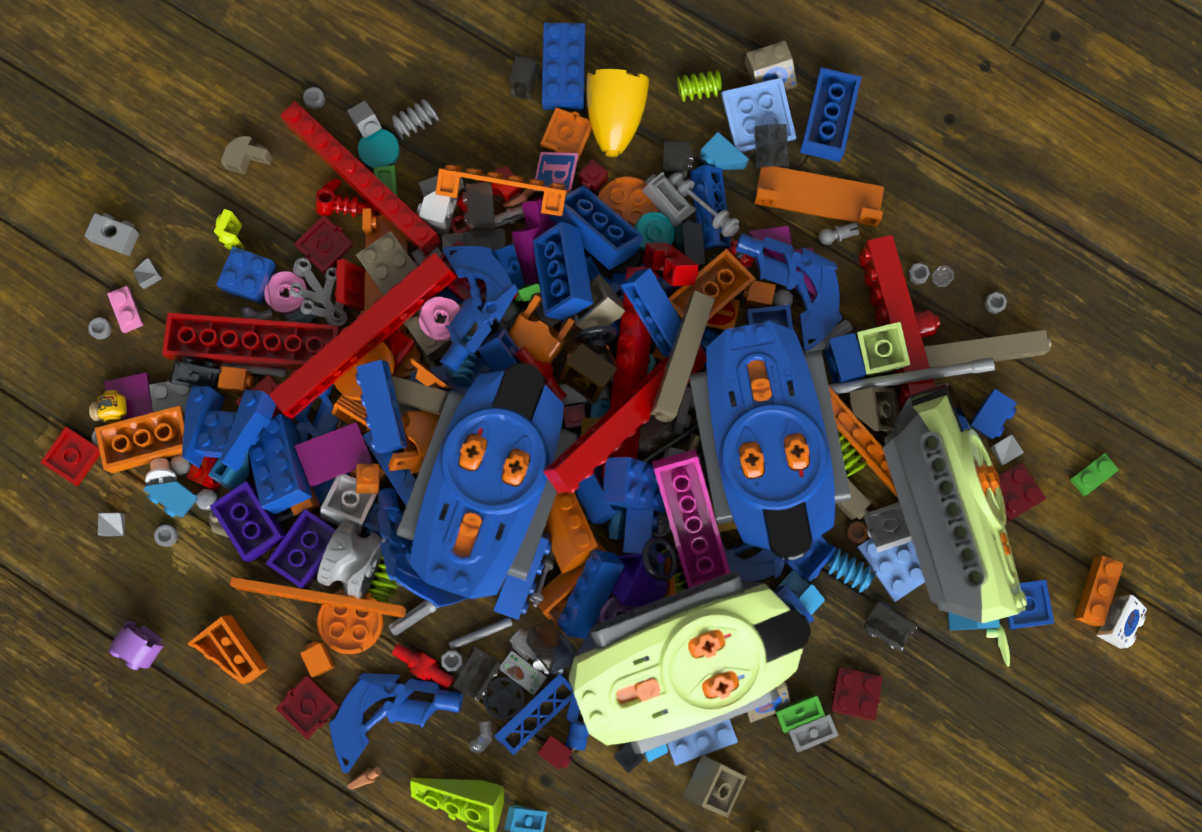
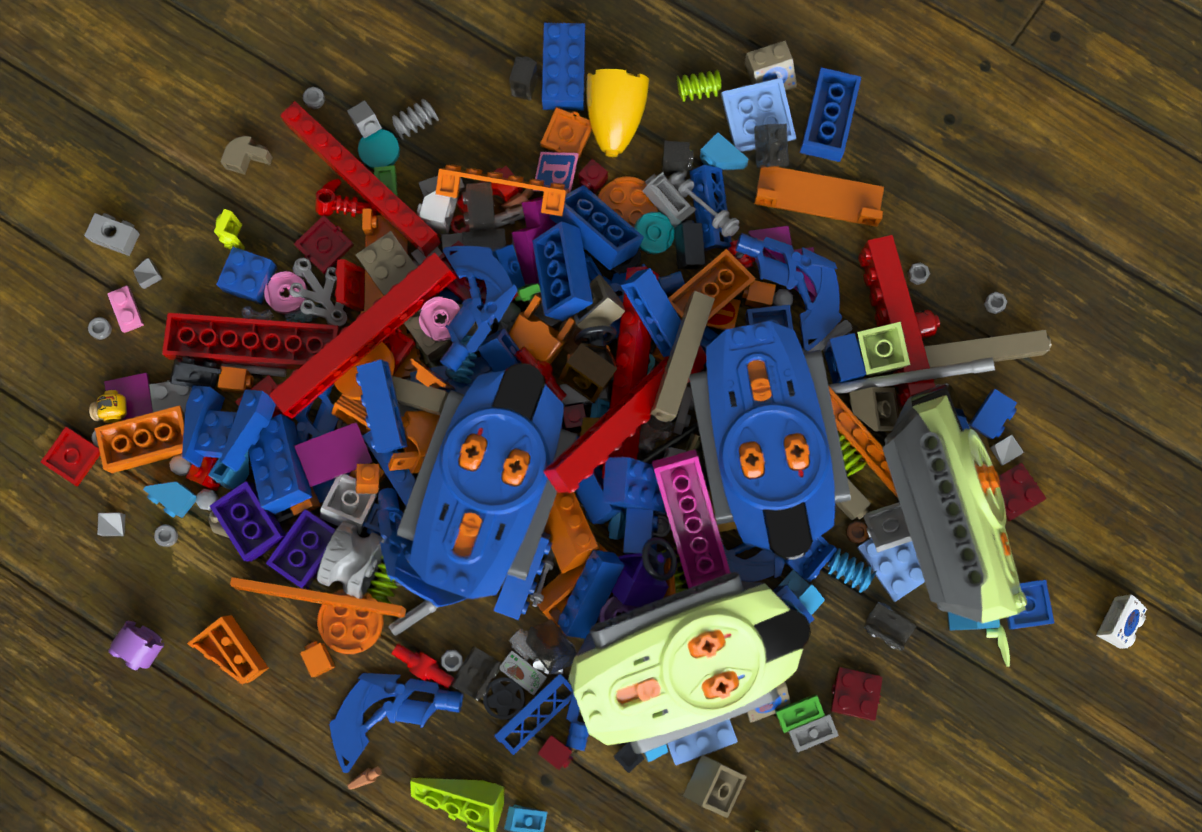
(160, 472): piece -> none
(307, 707): dark red plate -> none
(480, 633): light grey bar -> none
(483, 739): clear arm -> none
(676, 267): red arch -> none
(828, 236): light grey pin -> none
(943, 276): clear tile -> none
(1094, 474): bright green plate -> none
(1099, 591): orange brick -> none

